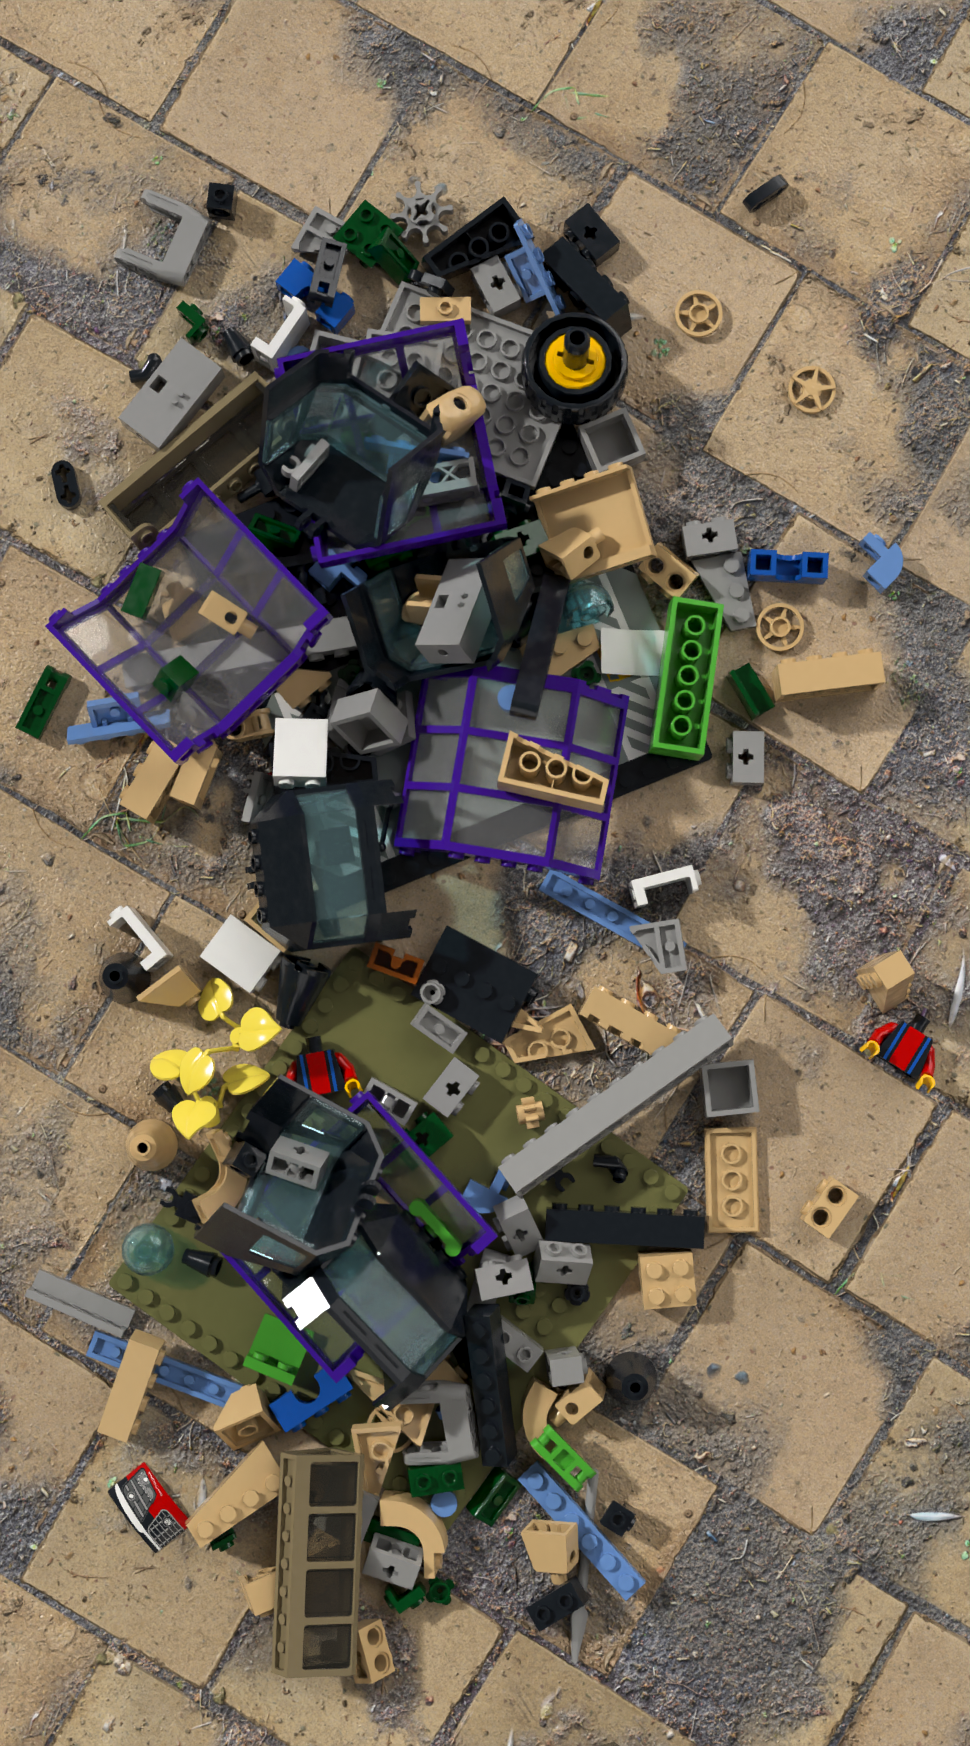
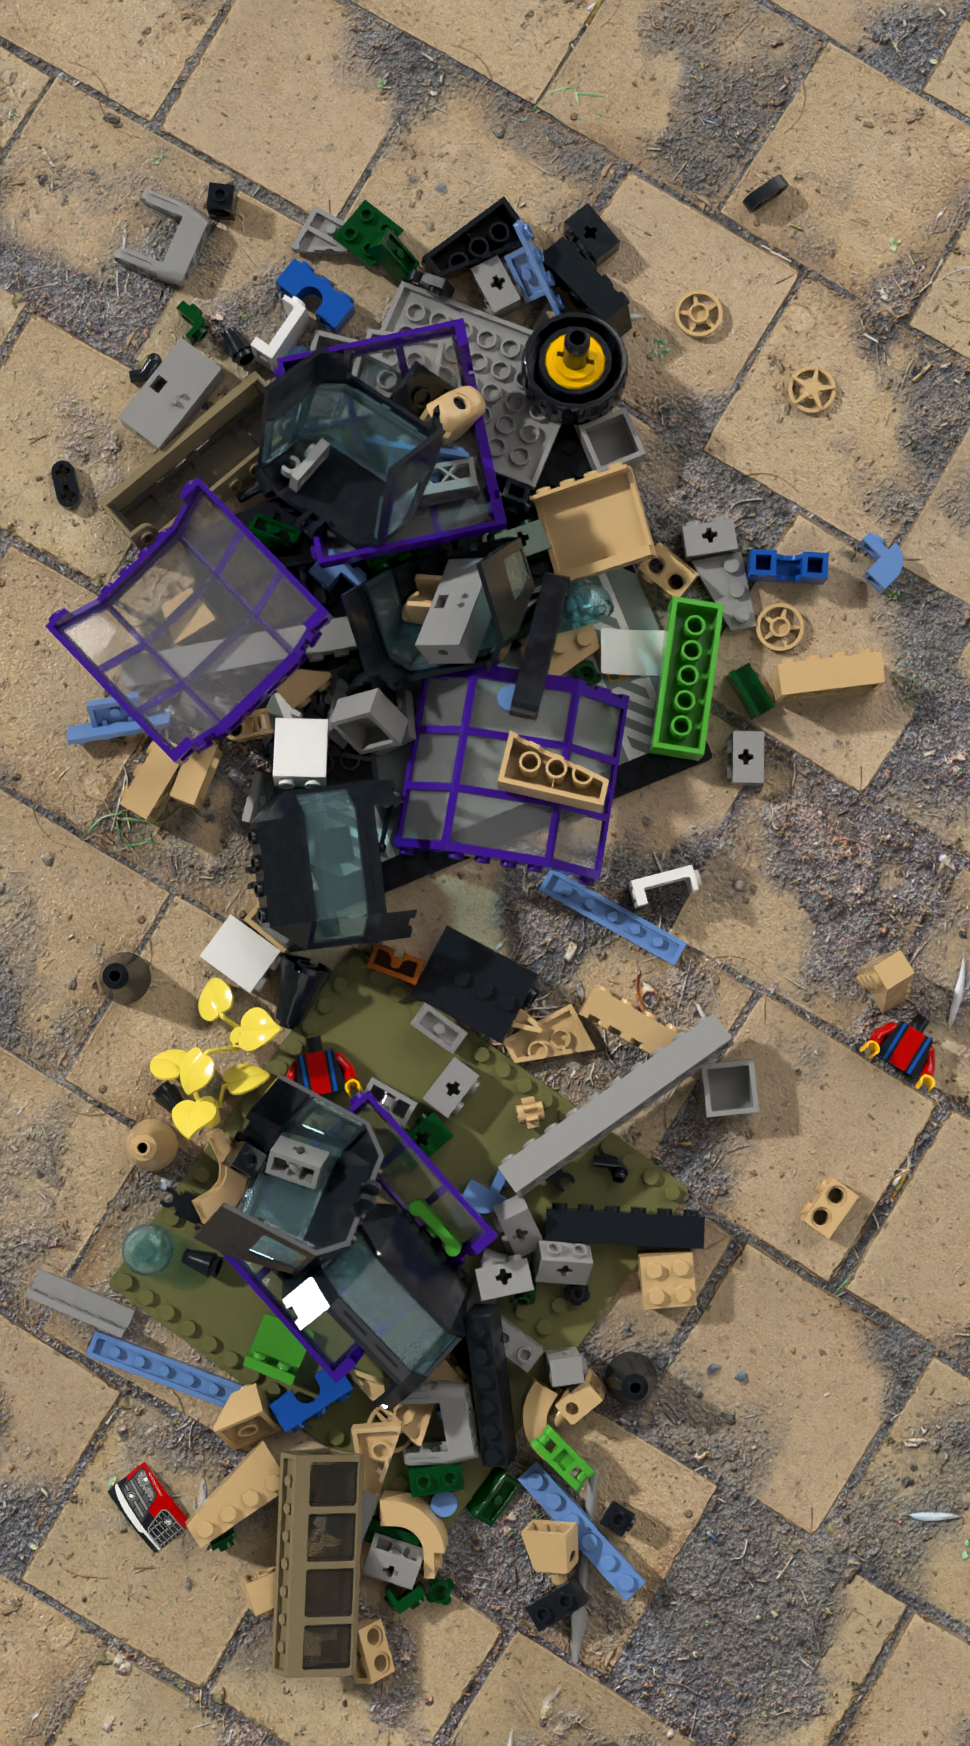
(43, 702): dark green plate -> none
(131, 1386): tan brick -> none
(142, 591): dark green slope -> none
(160, 953): white panel -> none
(173, 989): tan slope -> none
(175, 678): dark green brick -> none
(217, 607): tan torso -> none
(327, 271): black plate -> none
(422, 203): light grey gear -> none
(426, 995): light grey plate -> none
(444, 309): tan plate -> none
(571, 551): tan torso -> none
(663, 944): light grey wing -> none
(731, 1179): tan tile -> none

